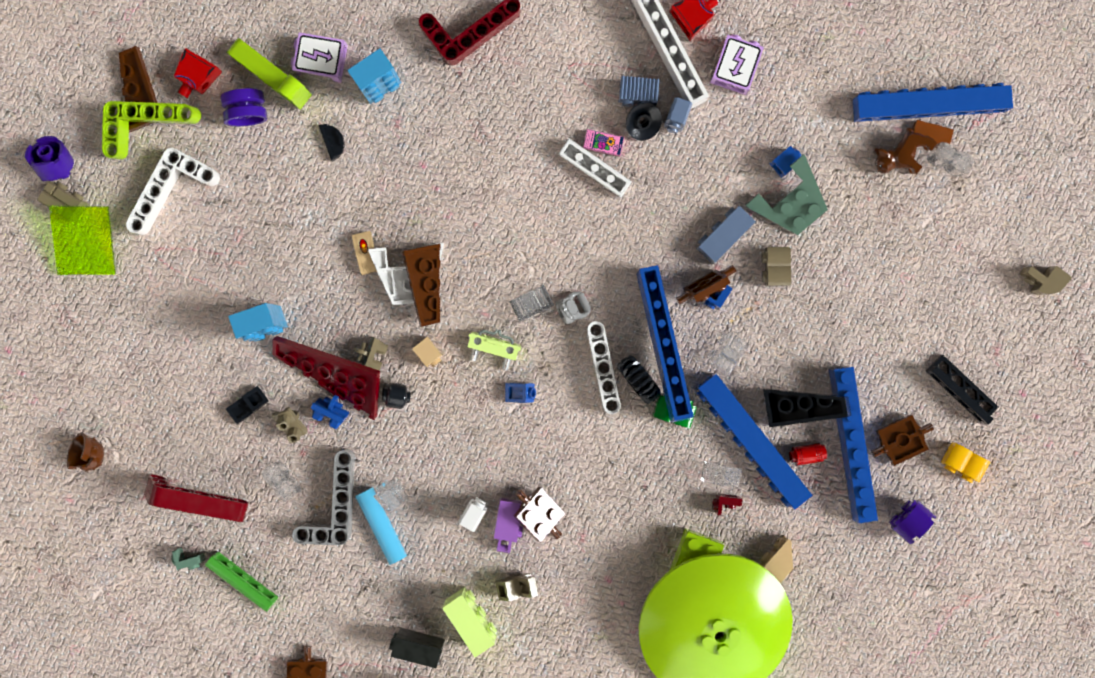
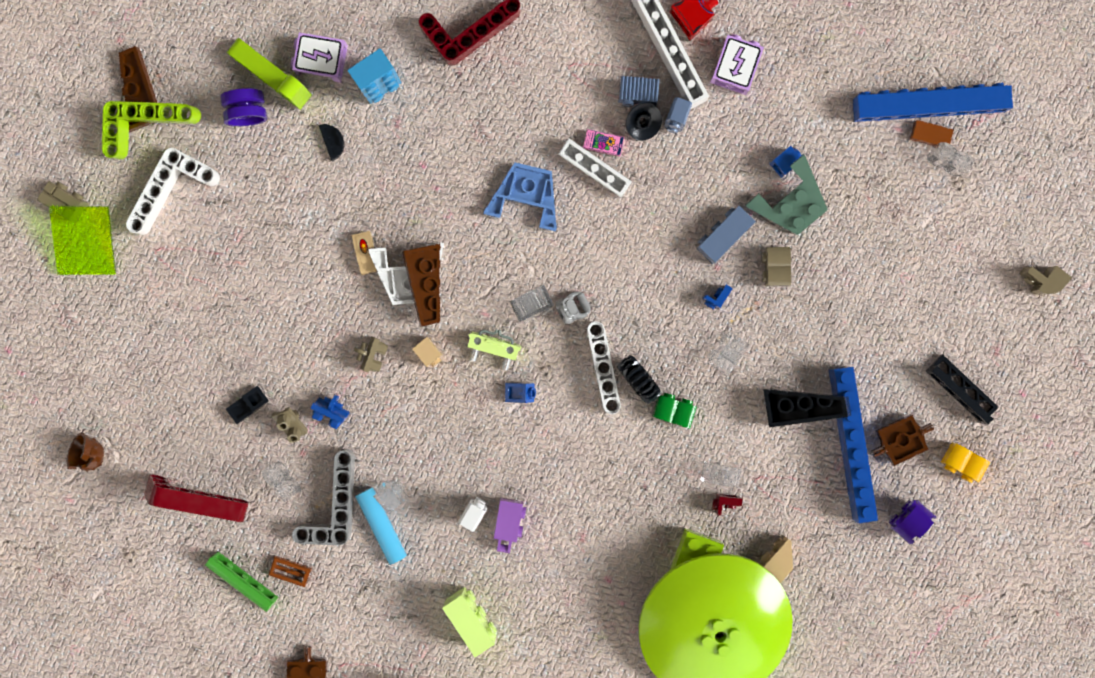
(49, 159): dark purple brick -> none
(192, 562): sand green bracket -> none
(195, 73): red torso -> none
(258, 322): dark azure brick -> none
(305, 576): none -> dark orange tile
(335, 374): dark red wing -> none
(395, 395): black head -> none
(416, 647): pearl dark grey brick -> none
(517, 586): dark tan brick -> none
(526, 186): none -> medium blue wing
(538, 514): plate -> none
(664, 344): blue brick -> none
(706, 285): reddish brown plate -> none
(754, 441): blue brick -> none
(808, 454): red head -> none
(904, 153): reddish brown animal -> none

